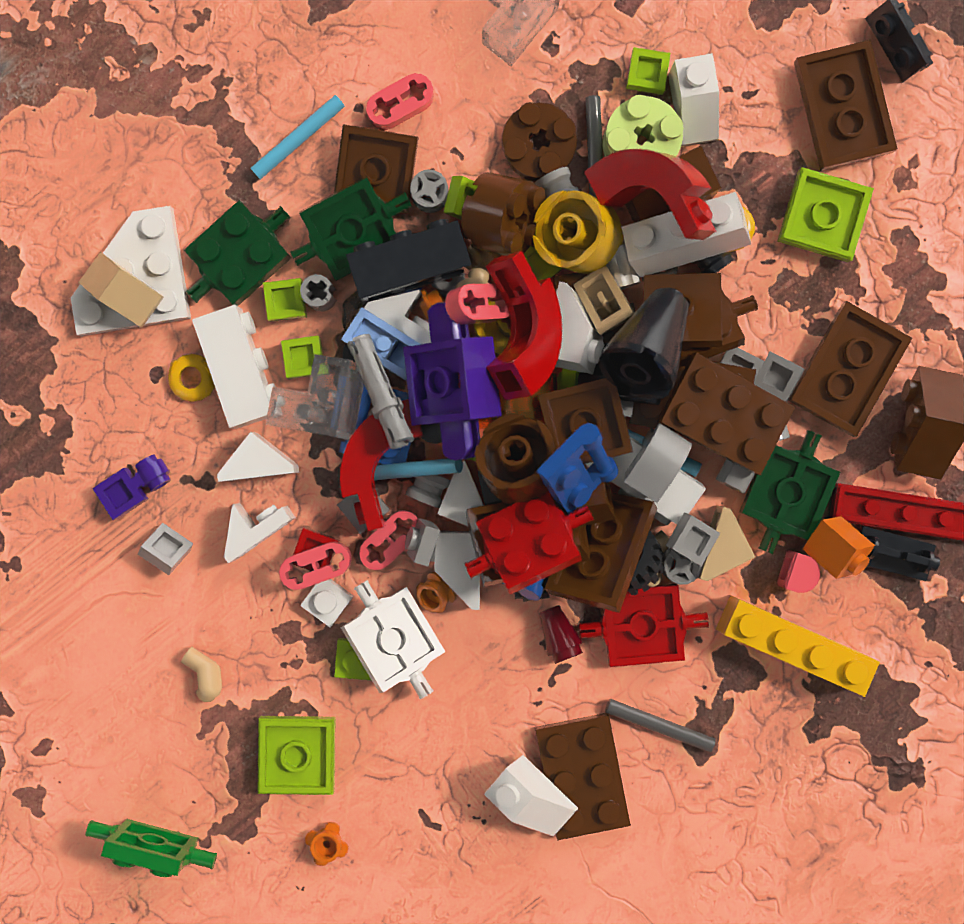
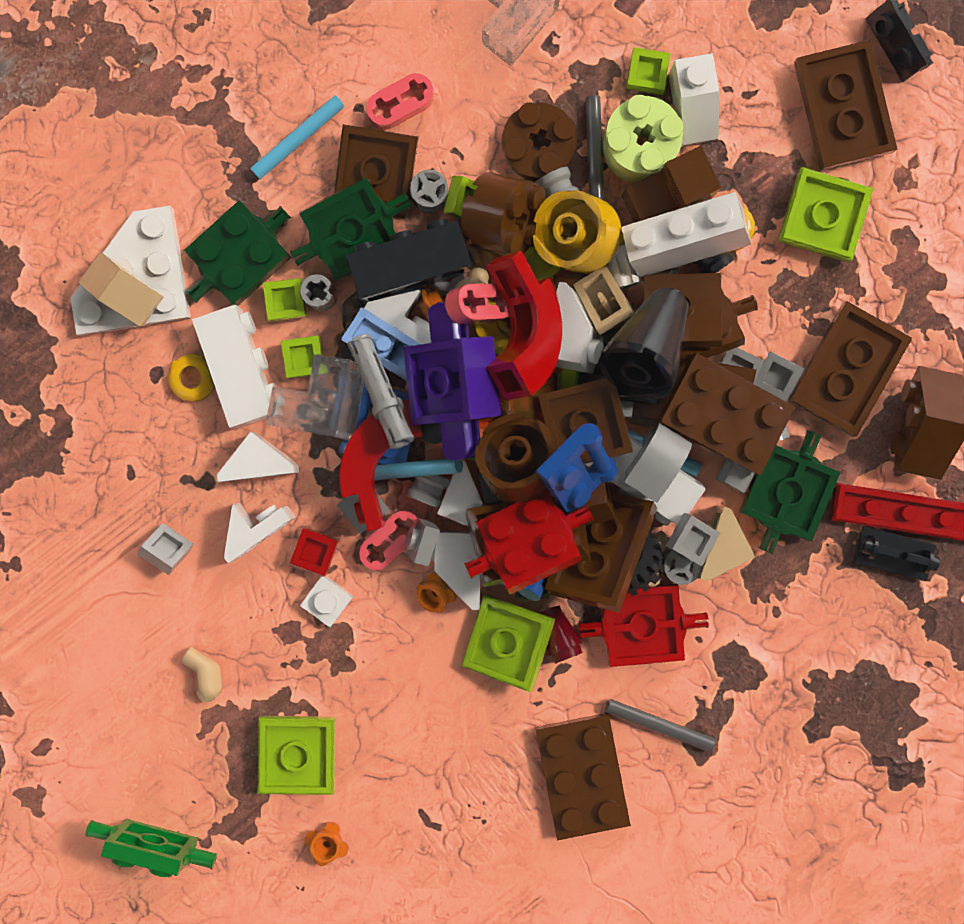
(124, 491): dark purple plate -> none
(312, 557): coral beam -> none
(348, 663): lime plate -> none
(393, 640): white plate -> none
(508, 642): none -> lime plate
(530, 798): white slope -> none
(631, 171): red arch -> none
(797, 646): yellow arch -> none
(798, 572): coral brick -> none
(839, 548): orange brick -> none

